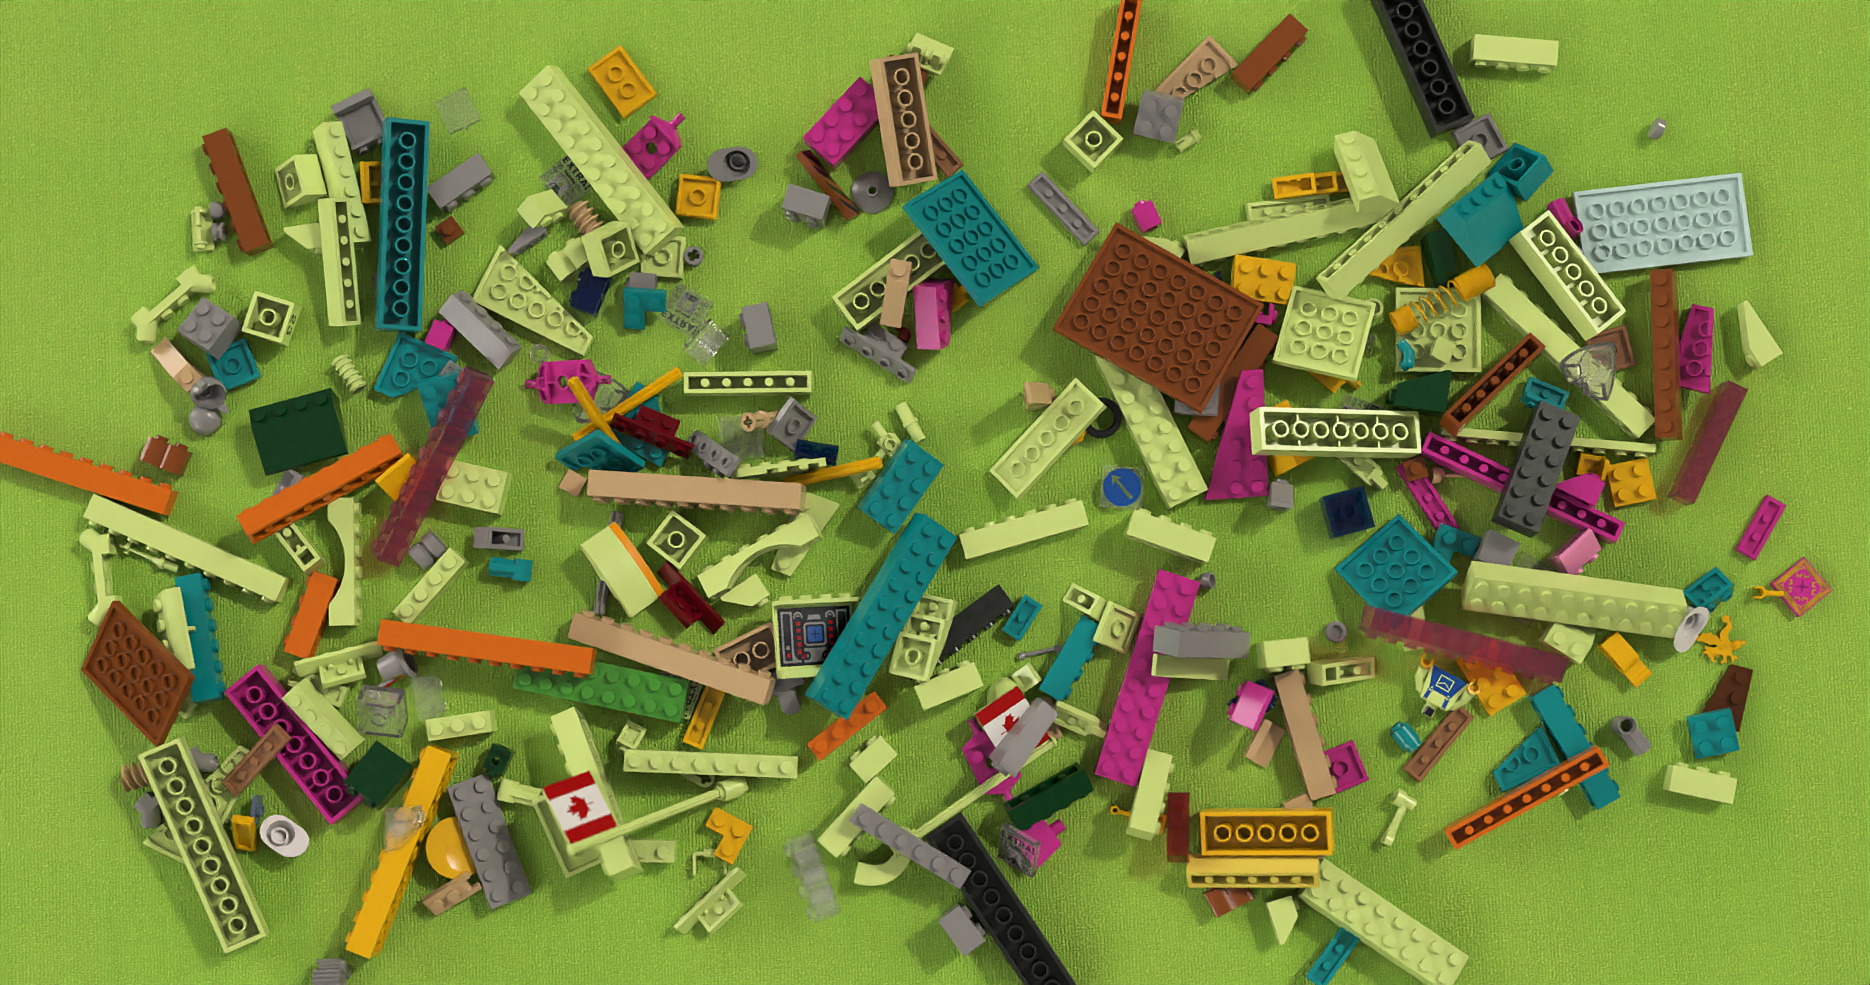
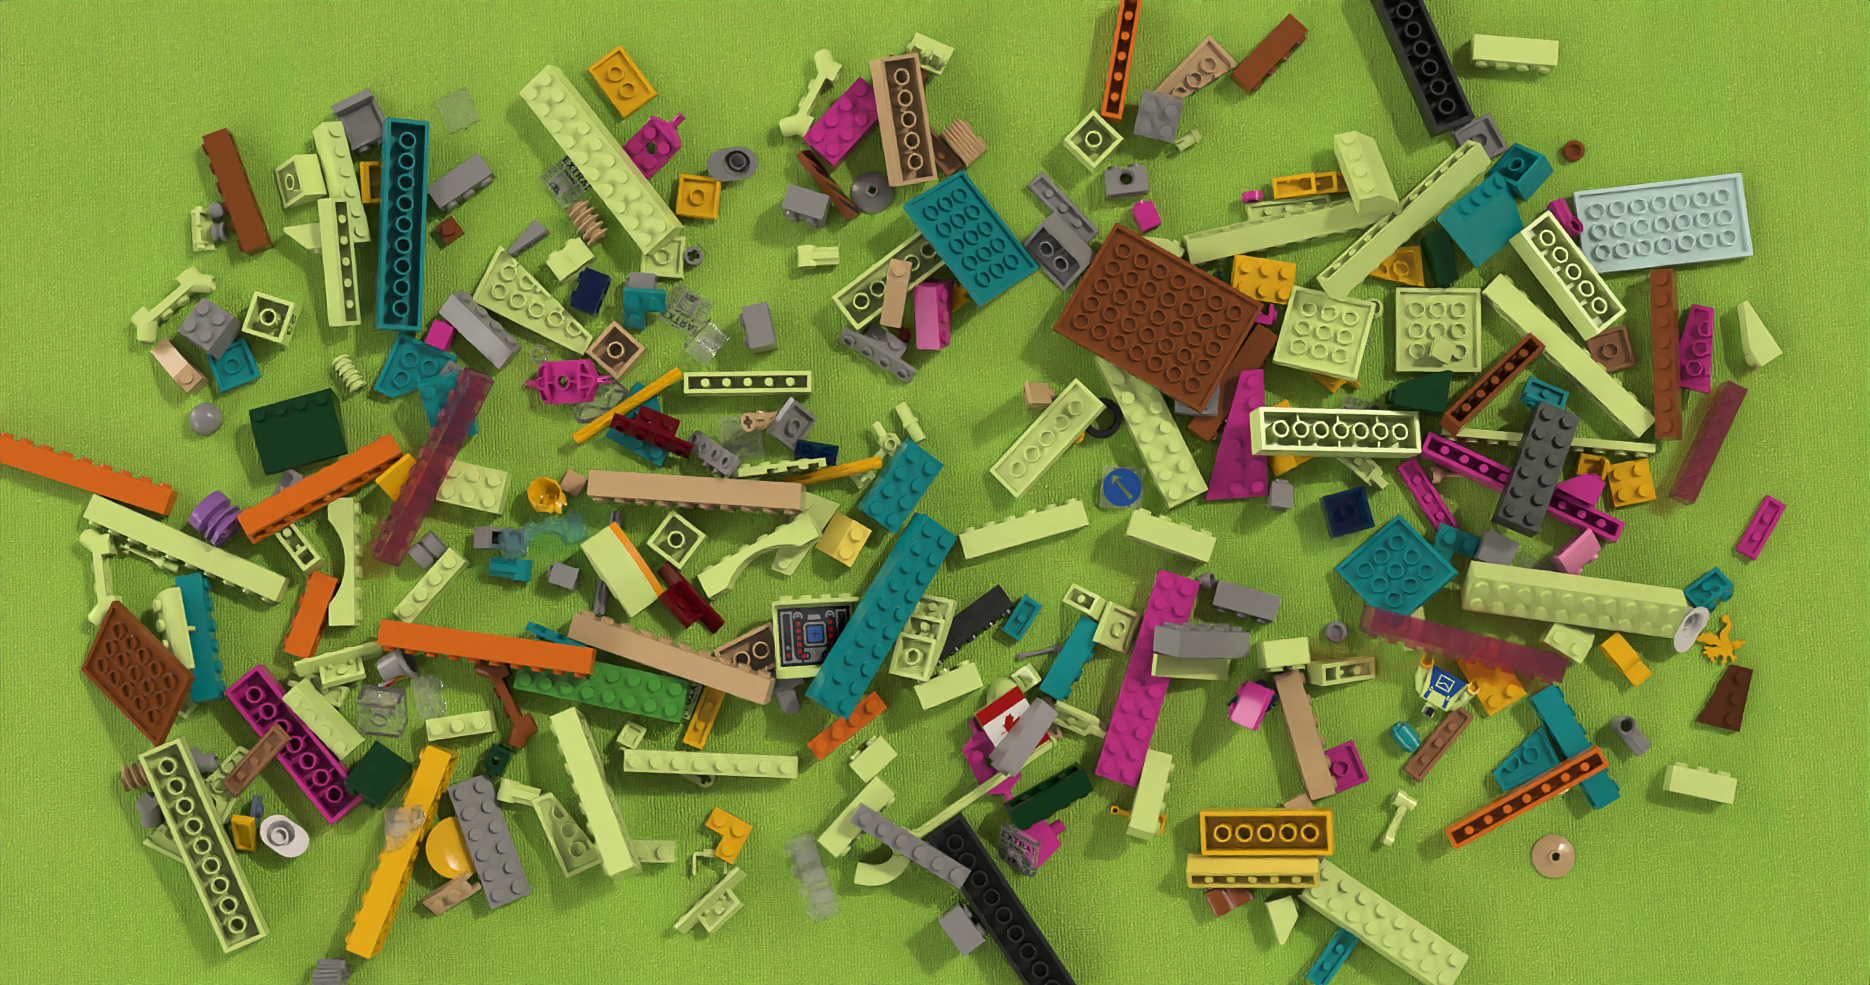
(165, 455): dark orange brick -> none
(209, 393): light grey hair -> none
(217, 518): none -> medium lavender wheel
(523, 725): none -> dark orange plate
(542, 209): yellowish green brick -> none
(545, 633): none -> teal wing
(546, 496): none -> yellow hair
(564, 575): none -> light grey brick
(568, 528): none -> clear light blue arch
(588, 821): flag -> none
(590, 407): yellow axle -> none
(599, 453): teal plate -> none
(610, 248): yellowish green brick -> none
(617, 351): none -> tan brick
(748, 593): yellowish green slope -> none
(811, 256): none -> yellowish green piece
(827, 73): none -> yellowish green plate
(844, 539): none -> light yellow slope
(964, 142): none -> tan brick
(1059, 251): none -> light grey slope
(1116, 189): none -> light grey brick
(1178, 827): clear red brick -> none
(1245, 602): none -> light grey brick
(1252, 196): none -> dark pink tile
(1264, 743): tan panel -> none
(1408, 355): teal arm -> none
(1415, 469): dark orange plate -> none
(1467, 285): yellow piece -> none
(1542, 856): none -> tan dish
(1573, 151): none -> dark orange tile
(1592, 369): clear brick -> none
(1657, 129): light grey tile -> none
(1713, 733): teal plate -> none
(1763, 592): yellow hand -> none
(1801, 587): tile -> none

